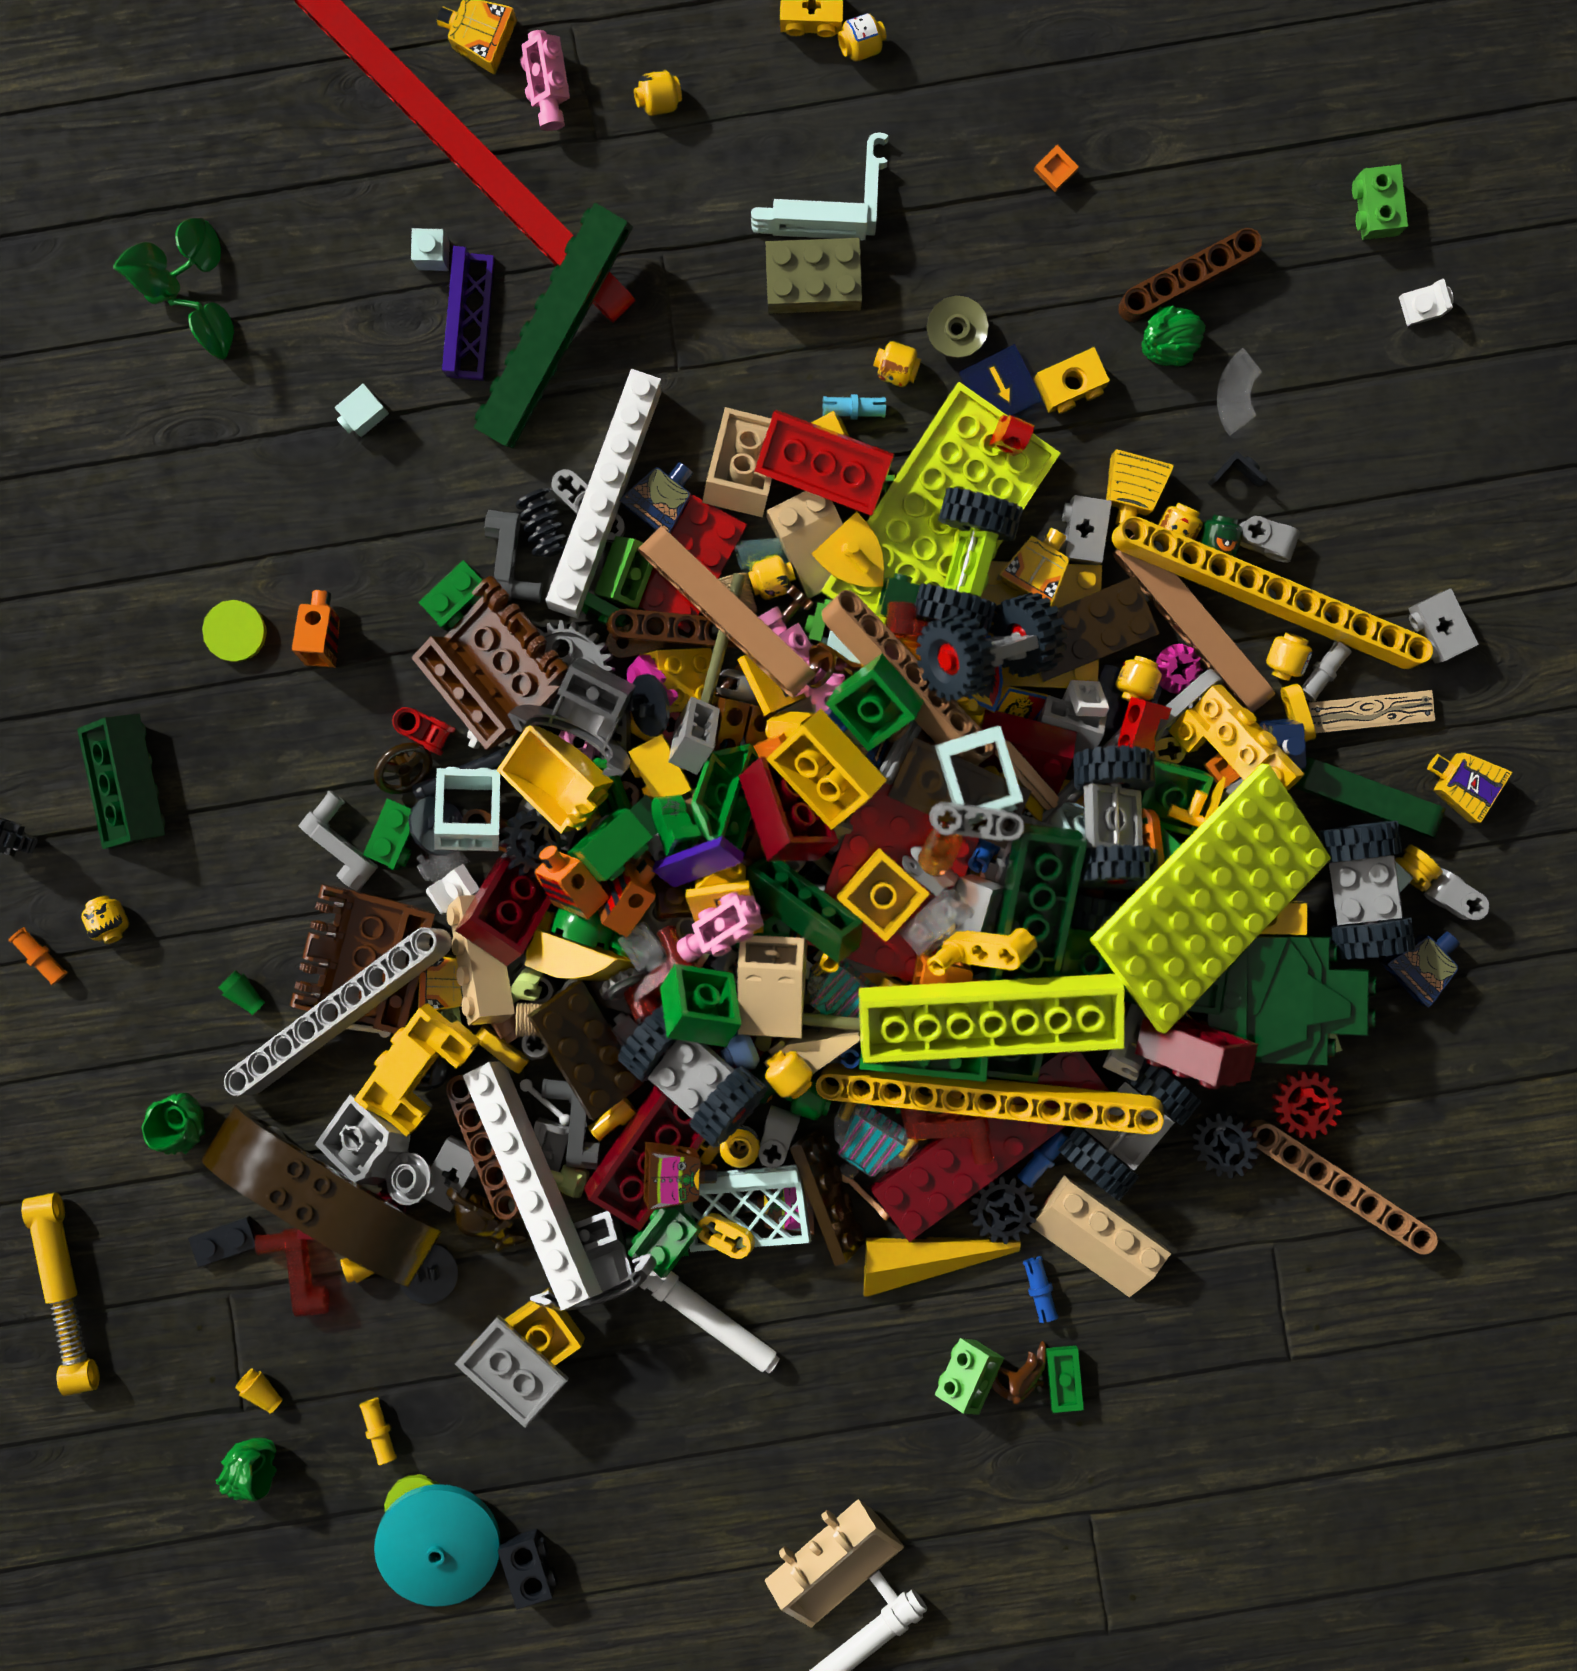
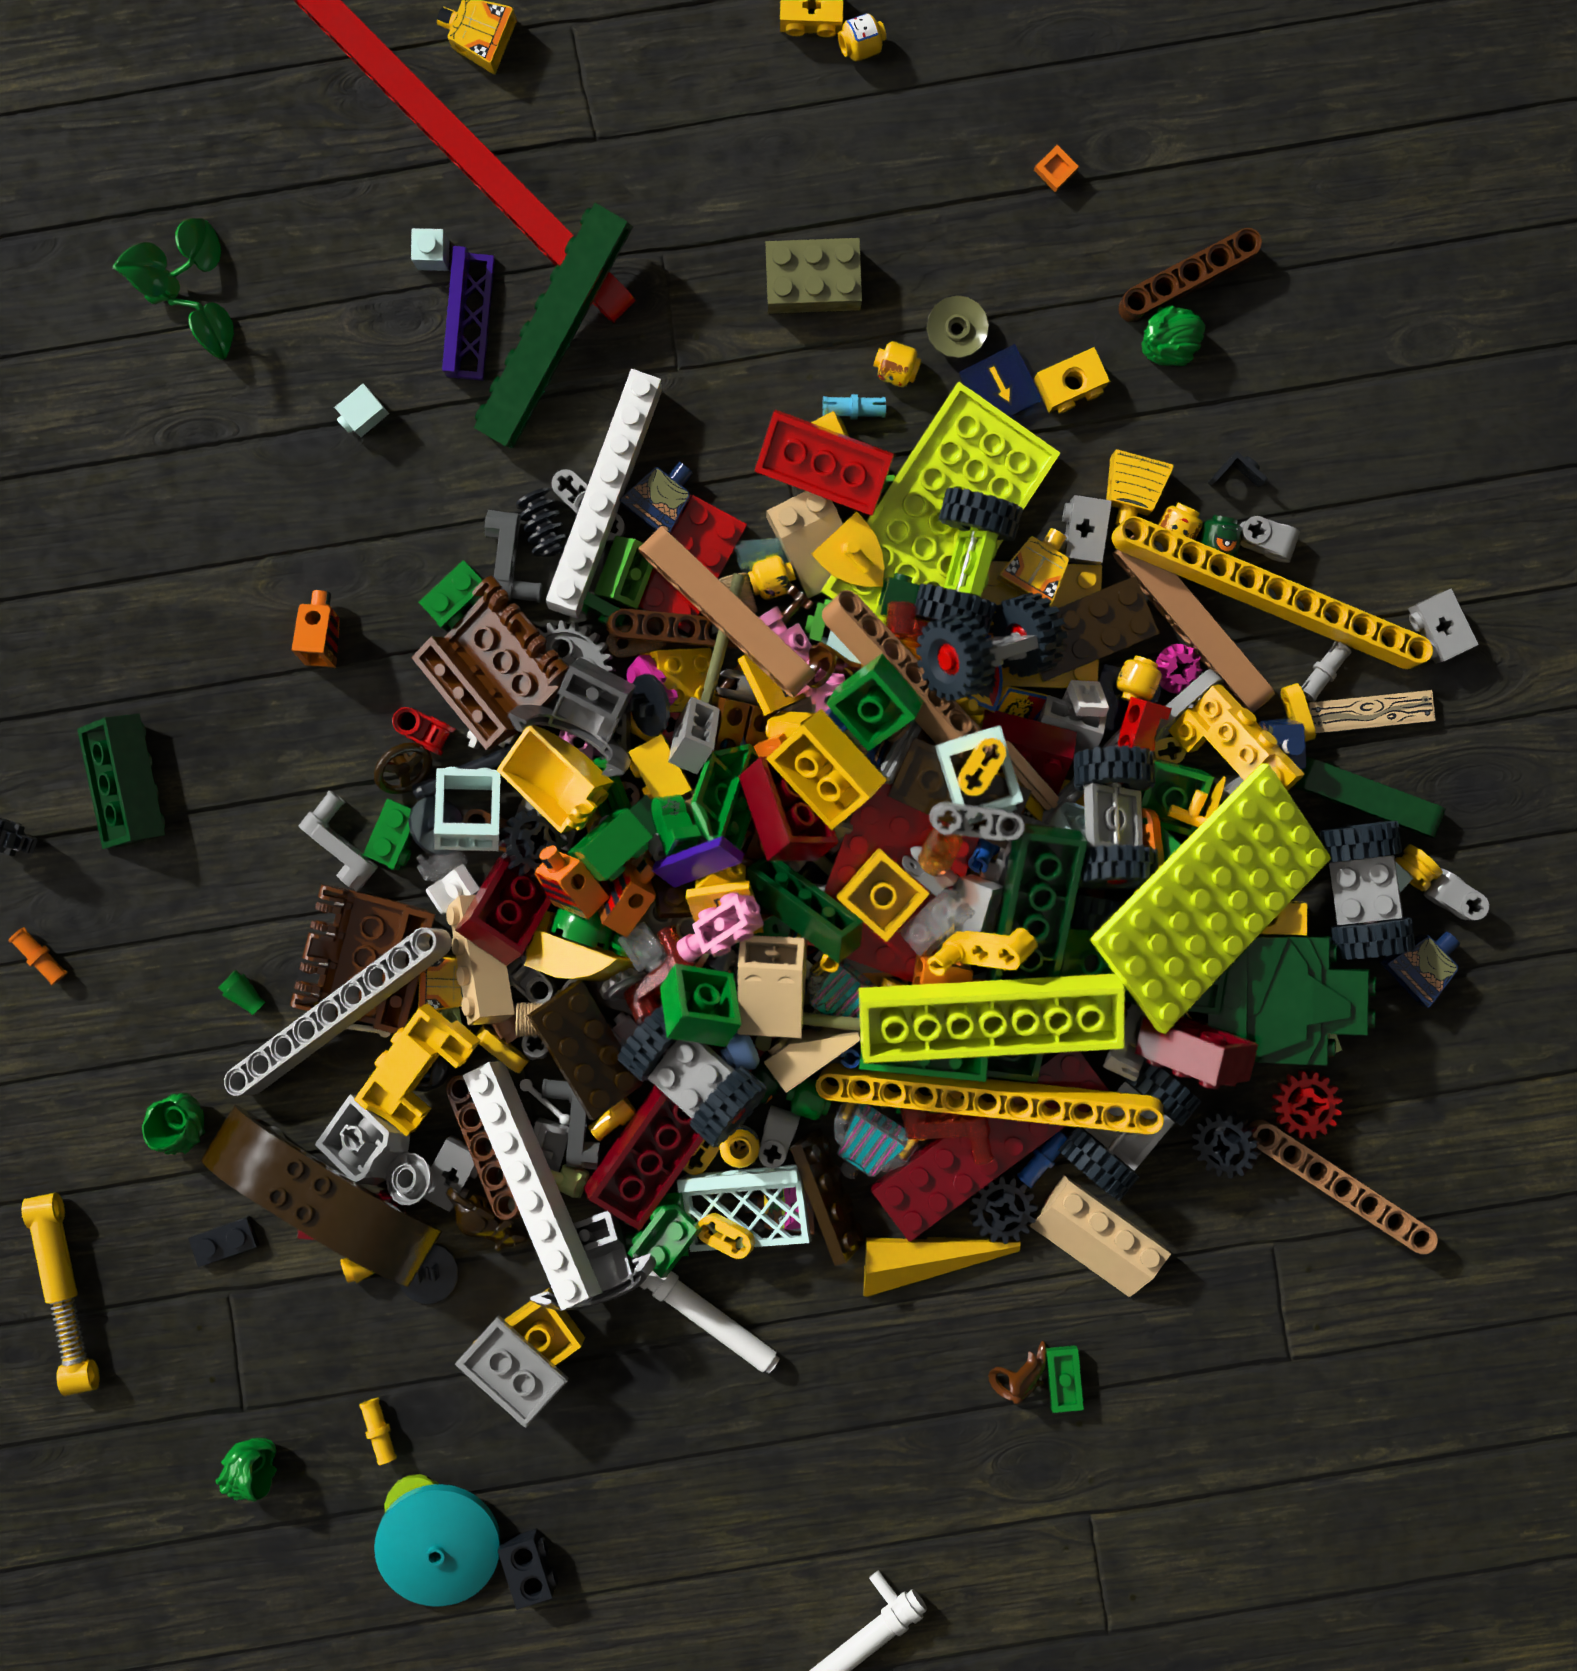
(105, 919): yellow head -> none
(234, 631): lime tile -> none
(258, 1390): yellow cone -> none
(304, 1297): clear red beam -> none
(526, 985): yellowish green piece -> none
(545, 77): bright pink brick -> none
(658, 93): yellow head -> none
(673, 1175): torso -> none
(731, 473): tan slope -> none
(788, 1074): yellow head -> none
(823, 218): light aqua hinge -> none
(832, 1563): tan piece -> none
(882, 1212): light nougat hinge -> none
(969, 1376): bright green brick -> none
(988, 771): none -> yellow beam
(1011, 435): red leg -> none
(1040, 1289): blue pin -> none
(1219, 767): orange plate -> none
(1234, 391): clear tile -> none
(1289, 656): yellow head -> none
(1380, 202): bright green brick -> none
(1426, 303): white bracket -> none
(1468, 784): torso -> none

